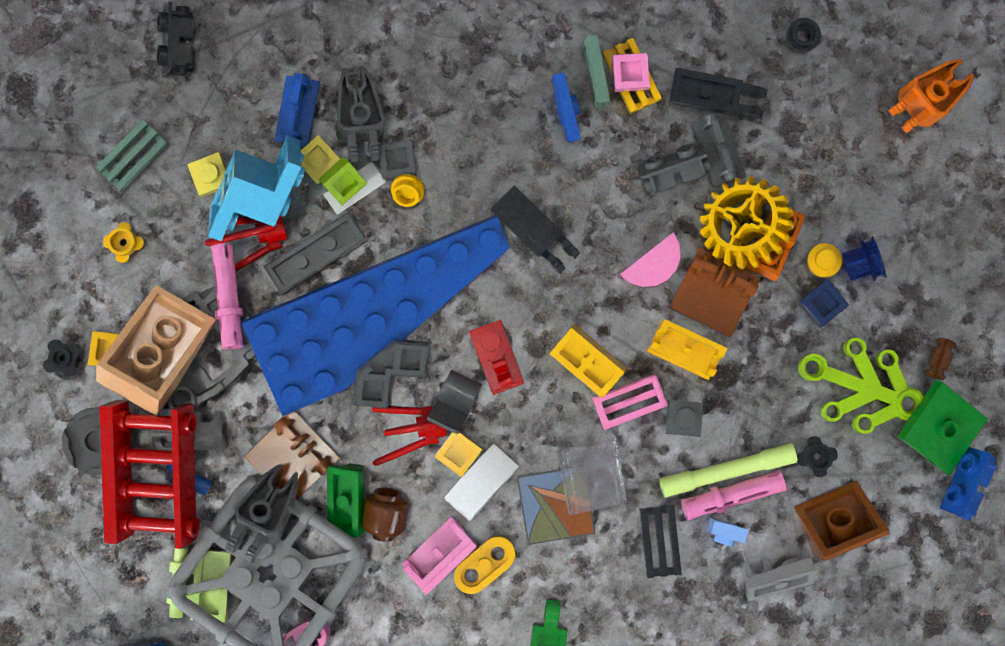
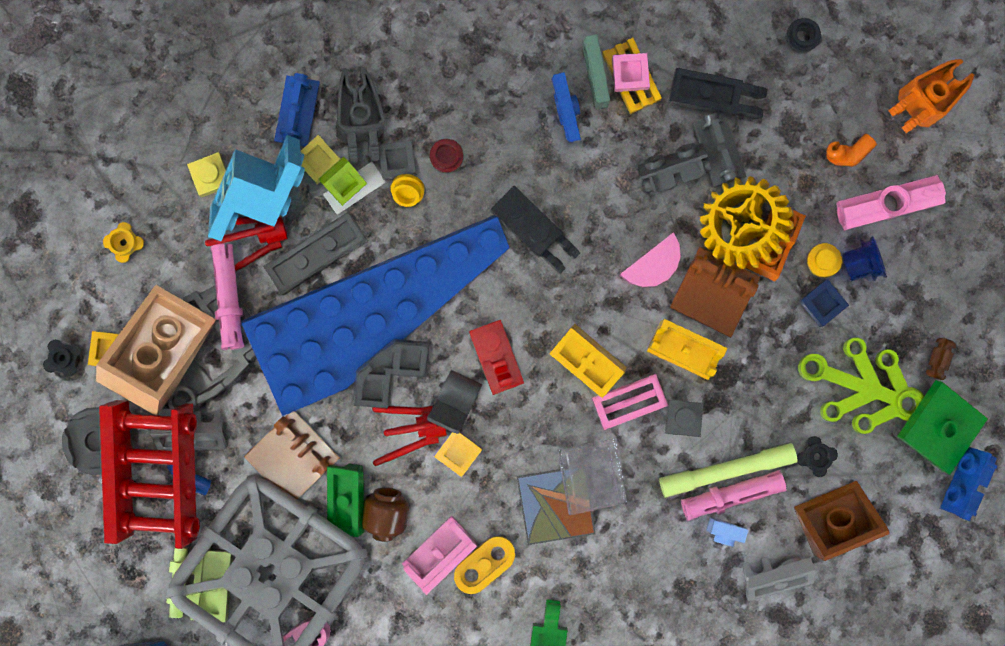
(123, 146): sand green tile -> none
(173, 53): black hinge -> none
(264, 512): dark grey hinge -> none
(446, 155): none -> dark red plate
(481, 482): white slope -> none
(663, 571): black tile -> none
(850, 155): none -> orange arm
(909, 198): none -> bright pink piece

